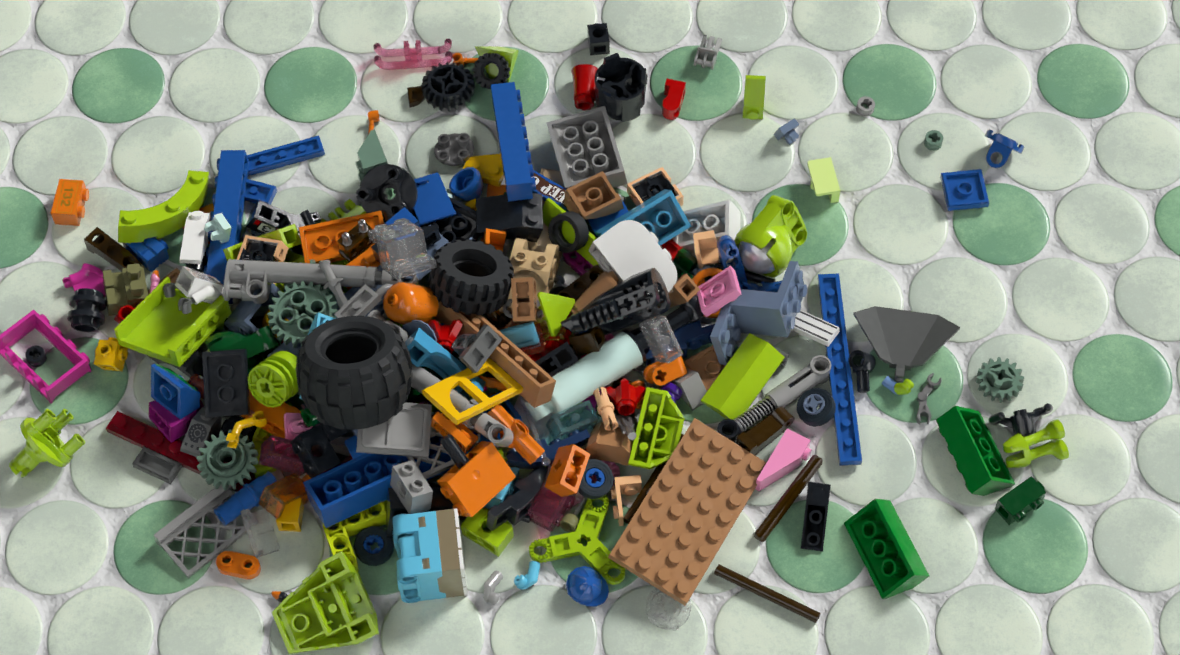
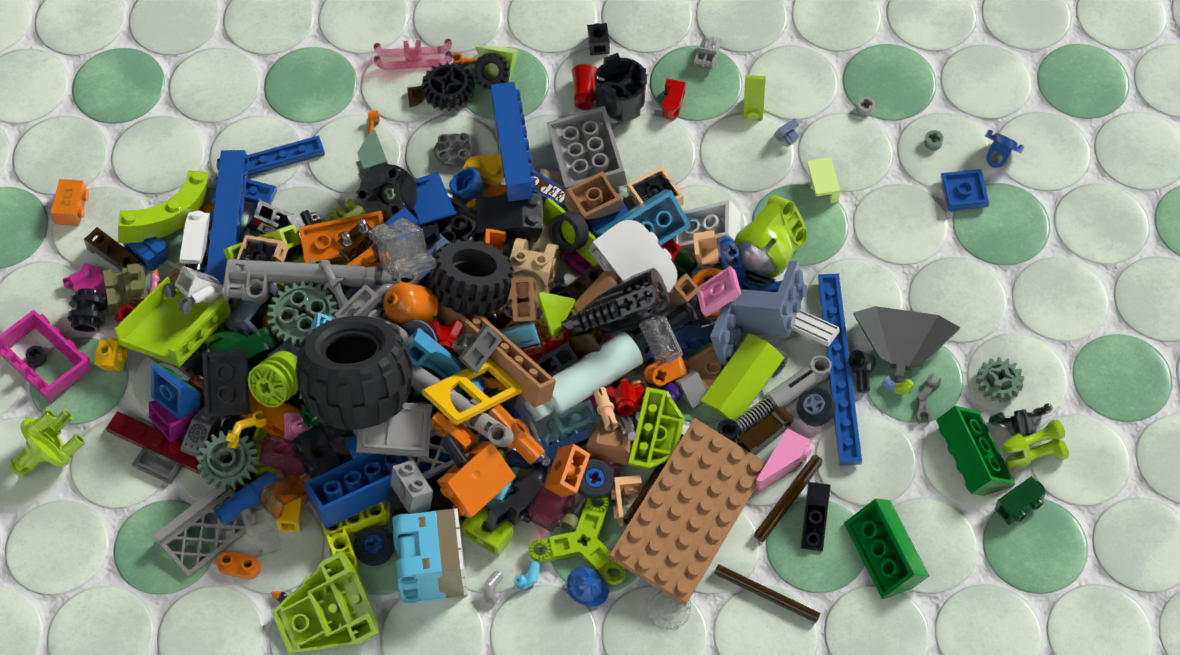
(220, 228): light aqua tile -> none

